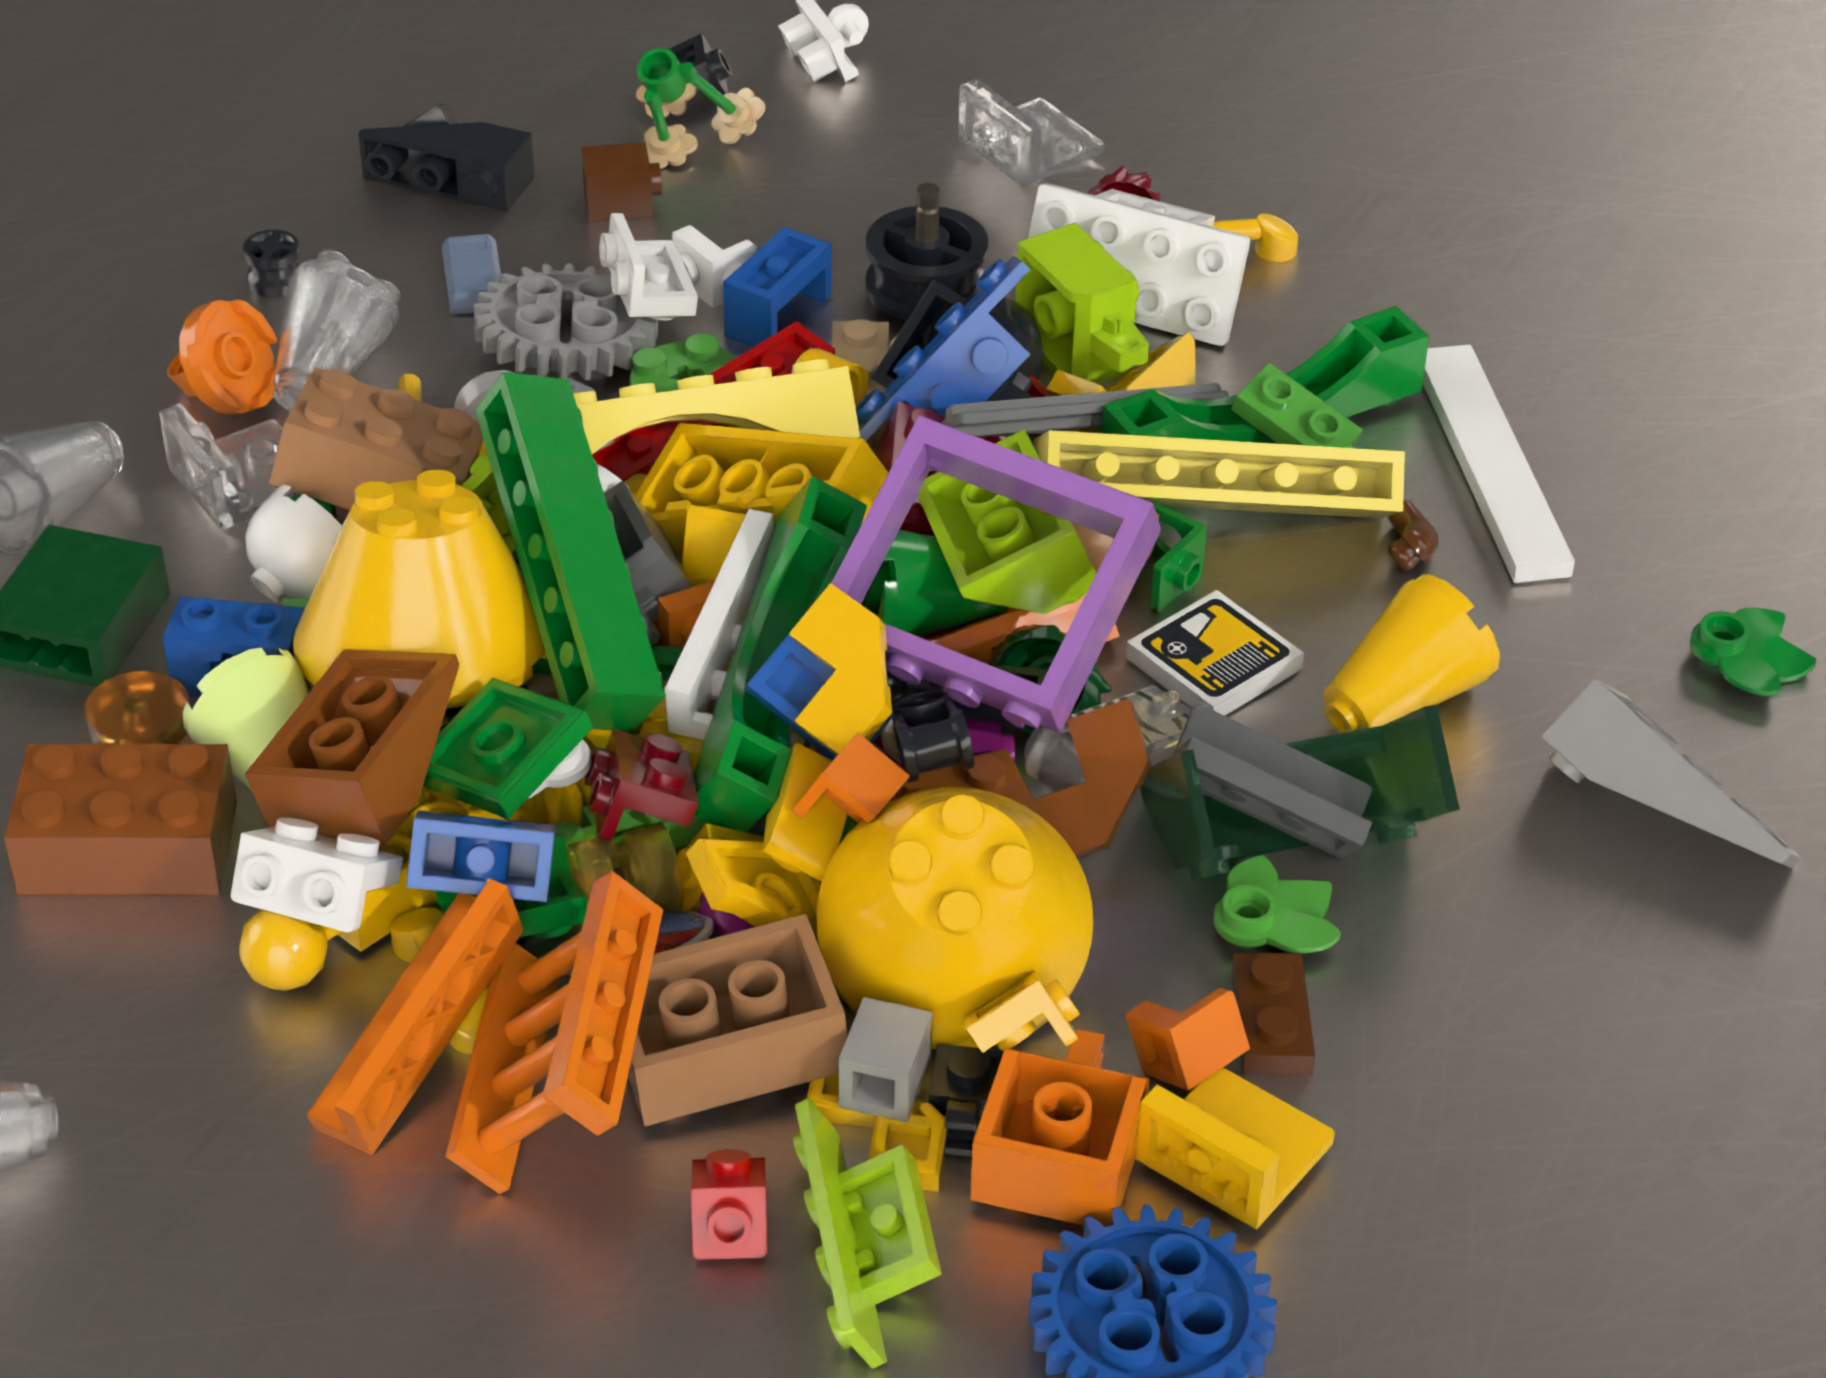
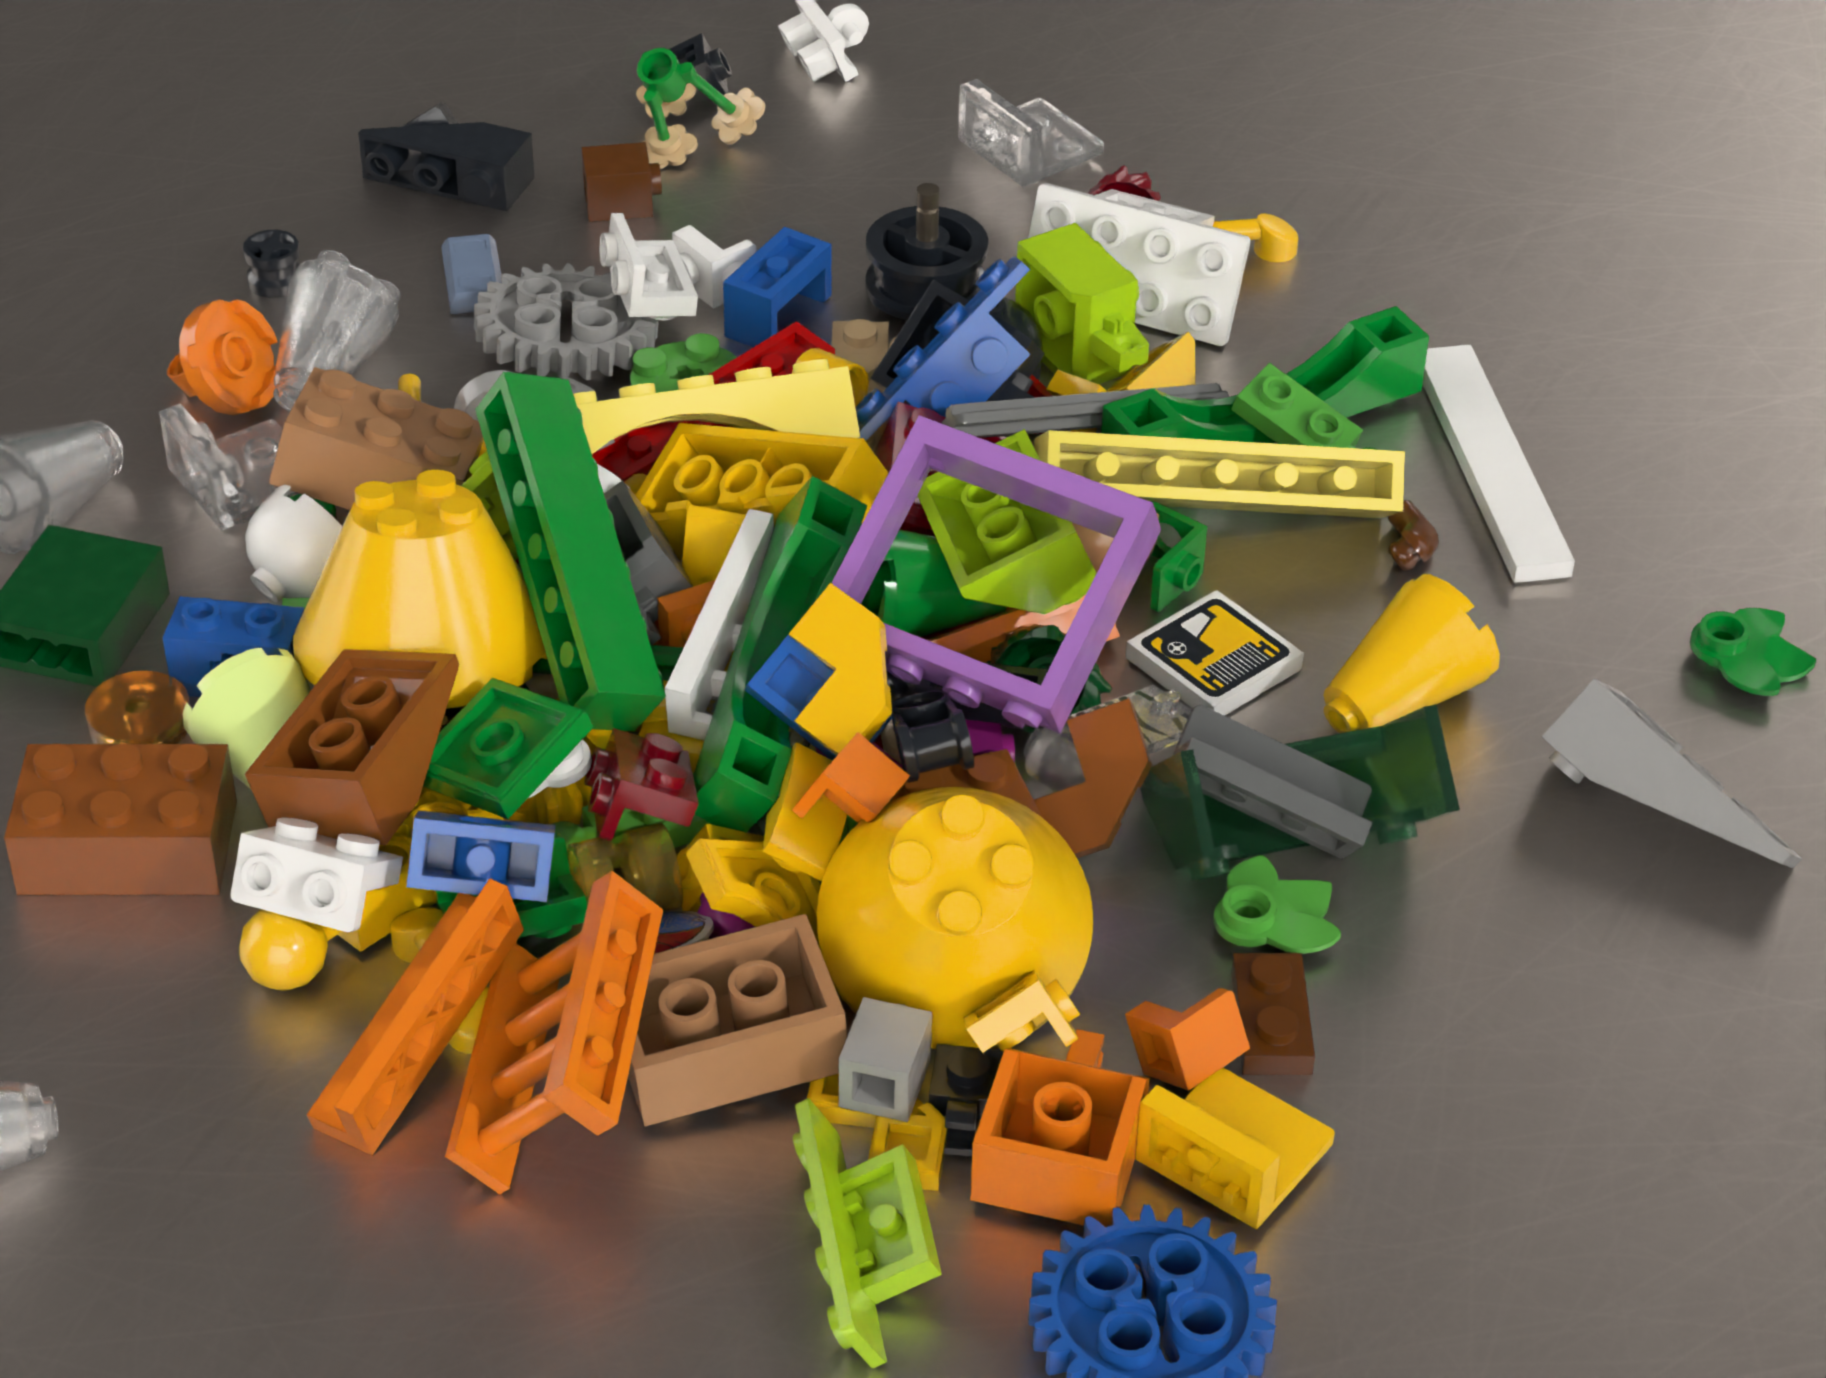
(728, 1206): bracket -> none

